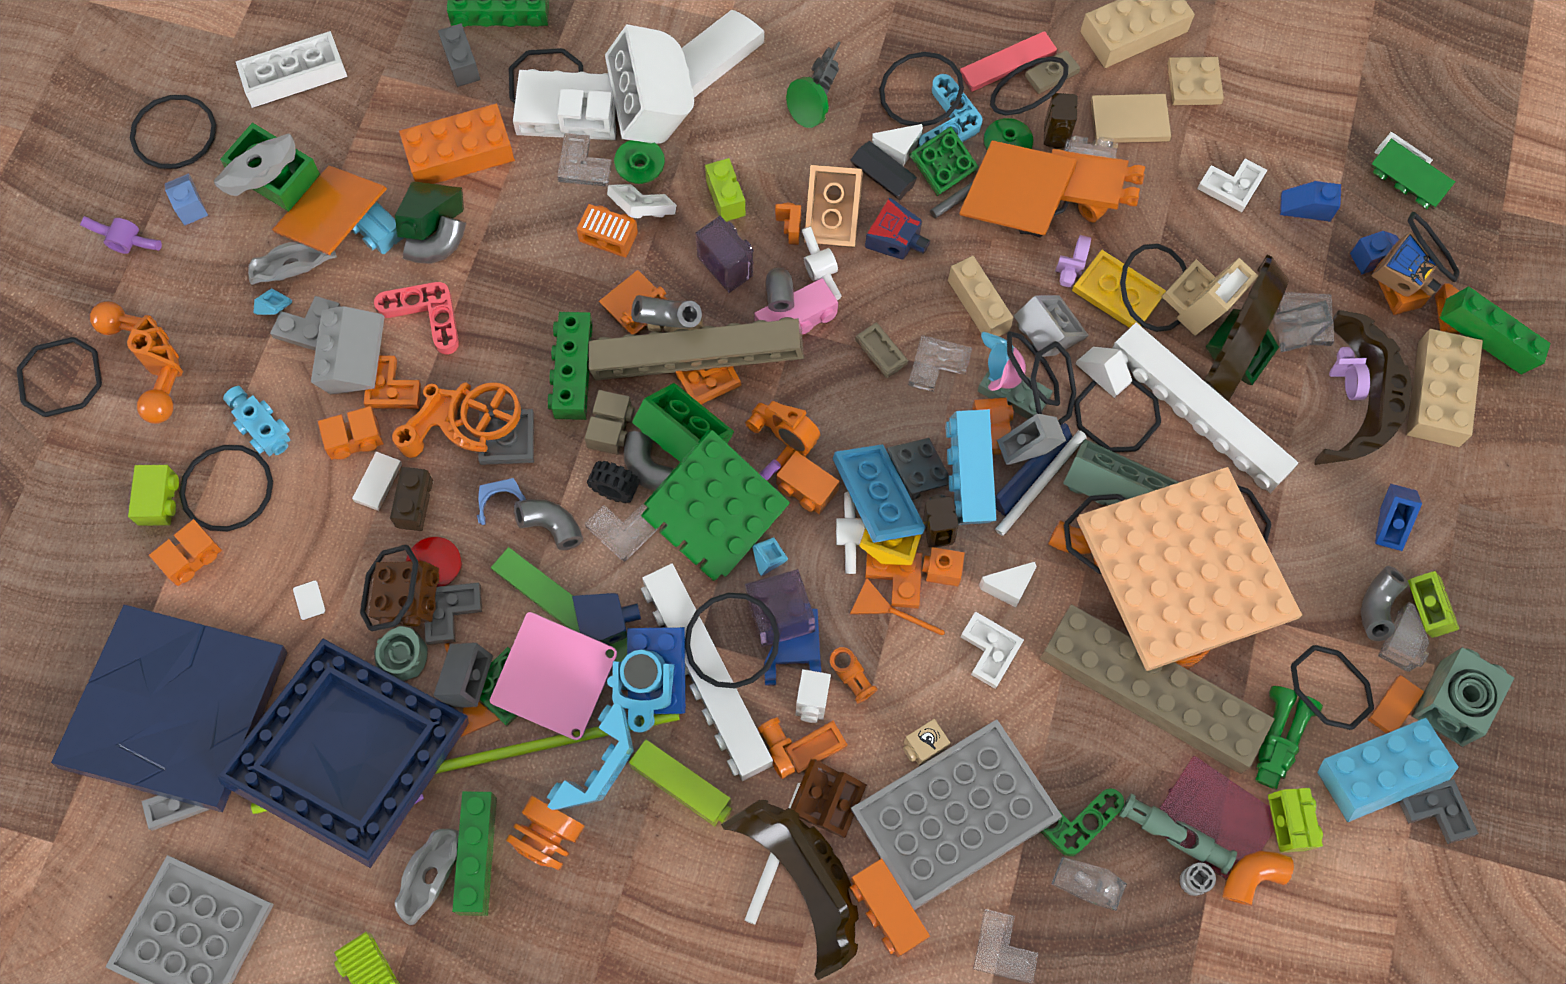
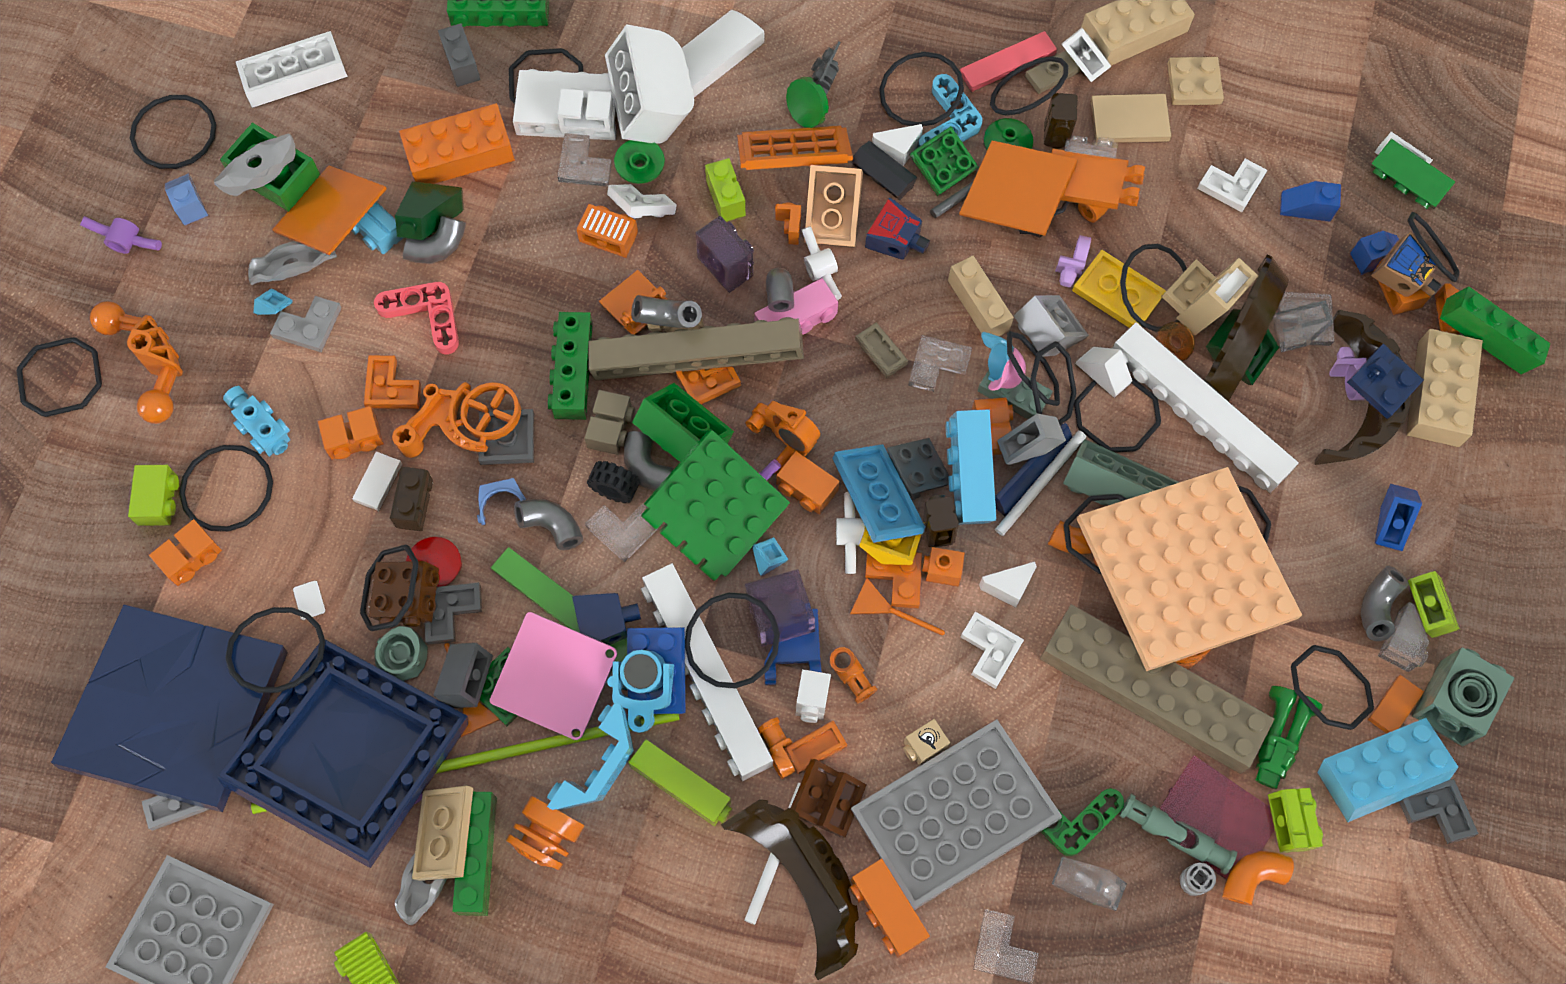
(240, 680): none -> black piece
(347, 350): light grey slope -> none
(442, 833): none -> tan tile
(840, 143): none -> orange piece
(1086, 54): none -> white slope
(1183, 333): none -> clear orange piece
(1385, 381): none -> dark blue hinge

